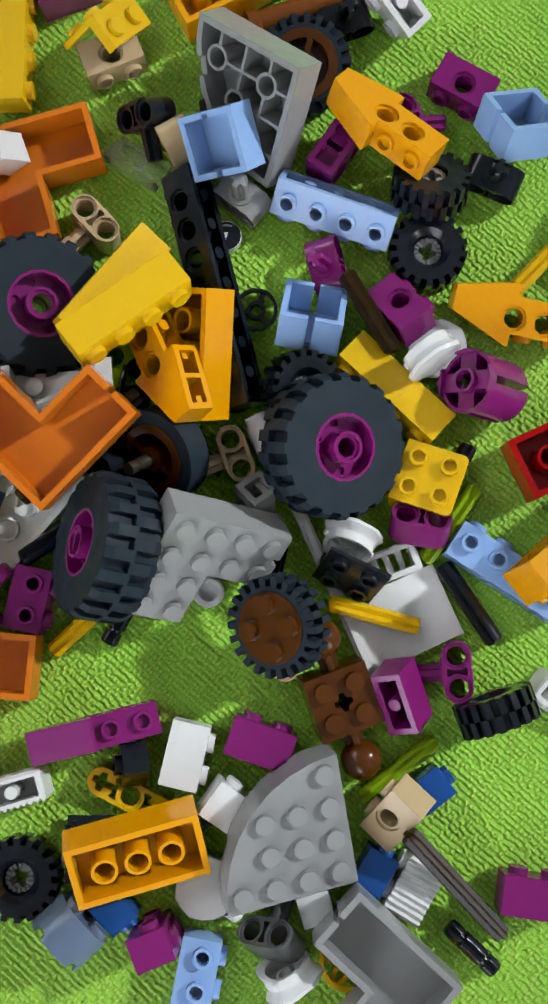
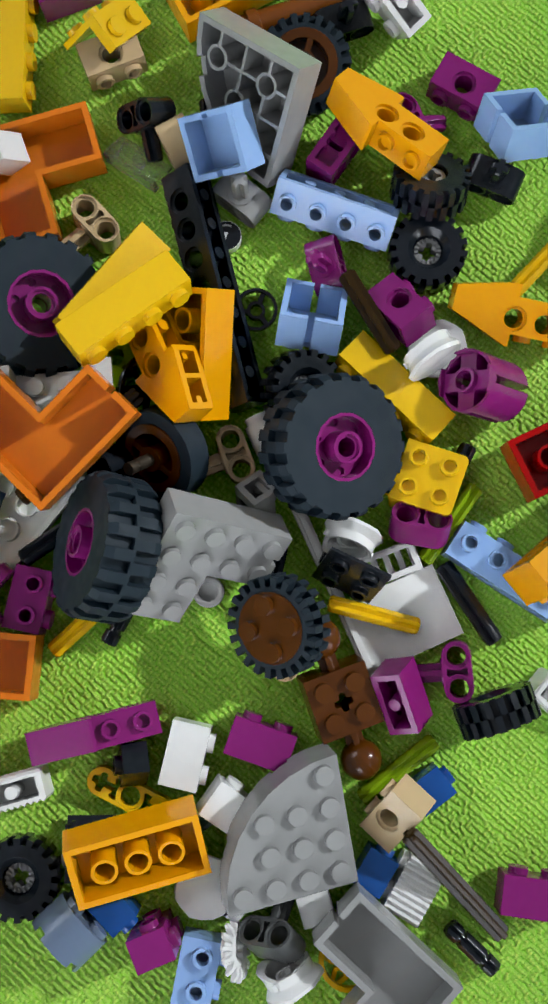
(234, 954): none -> white gear

